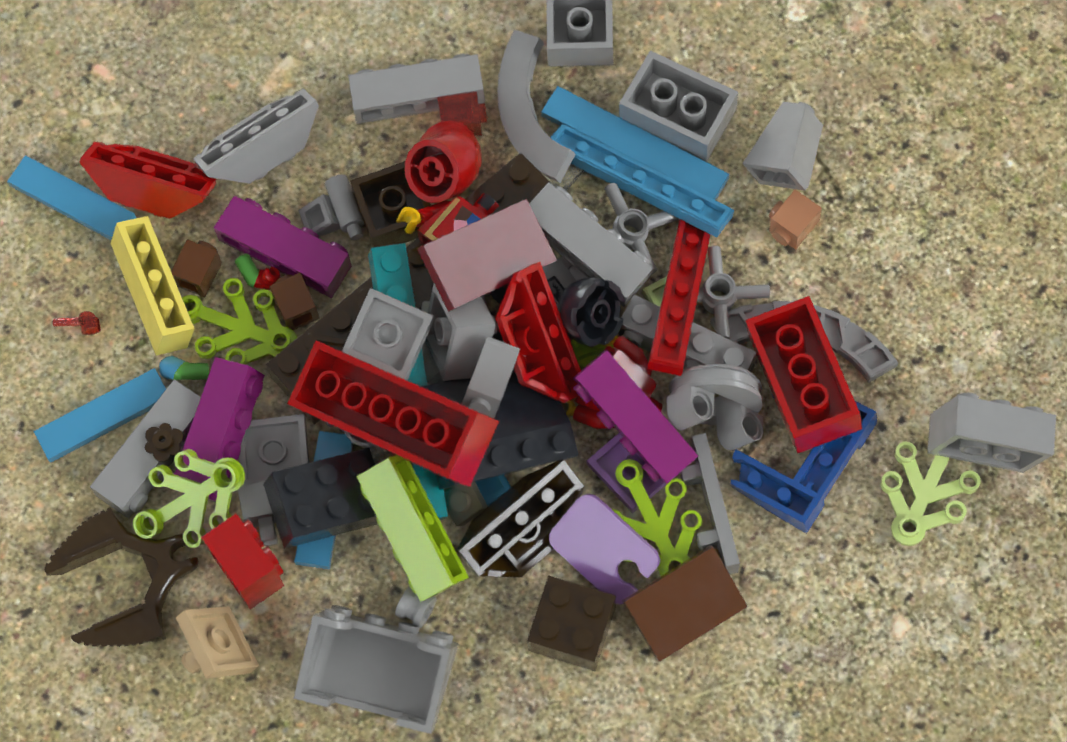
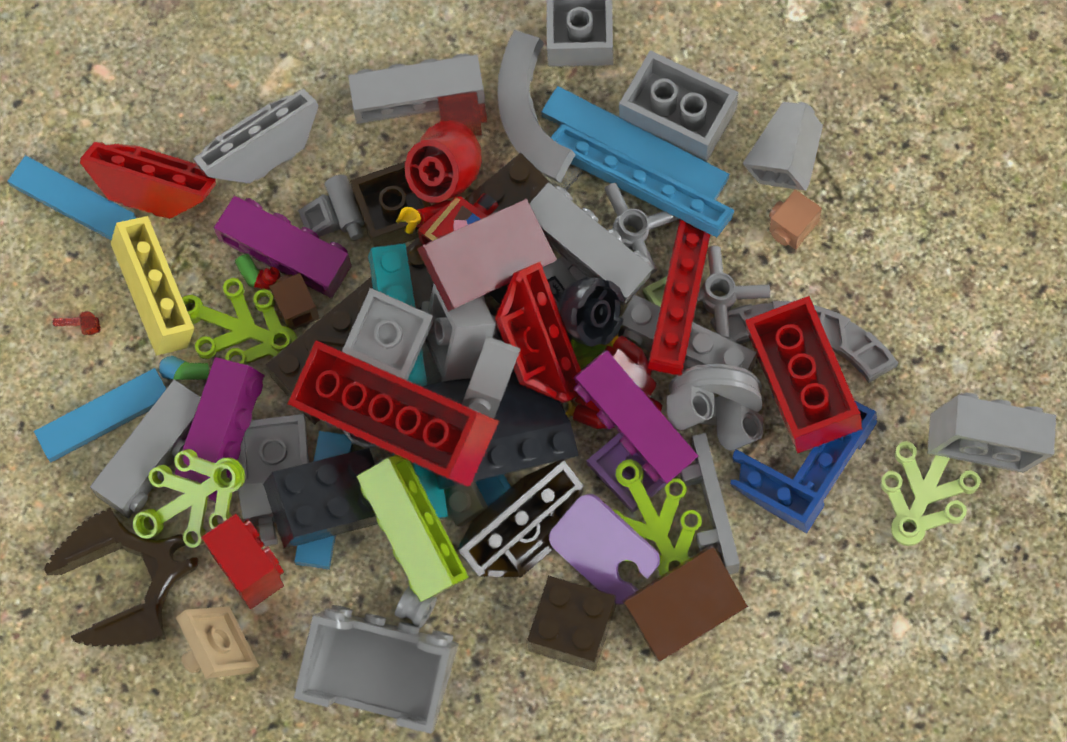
(163, 450): dark brown plant -> none
(196, 267): reddish brown brick -> none

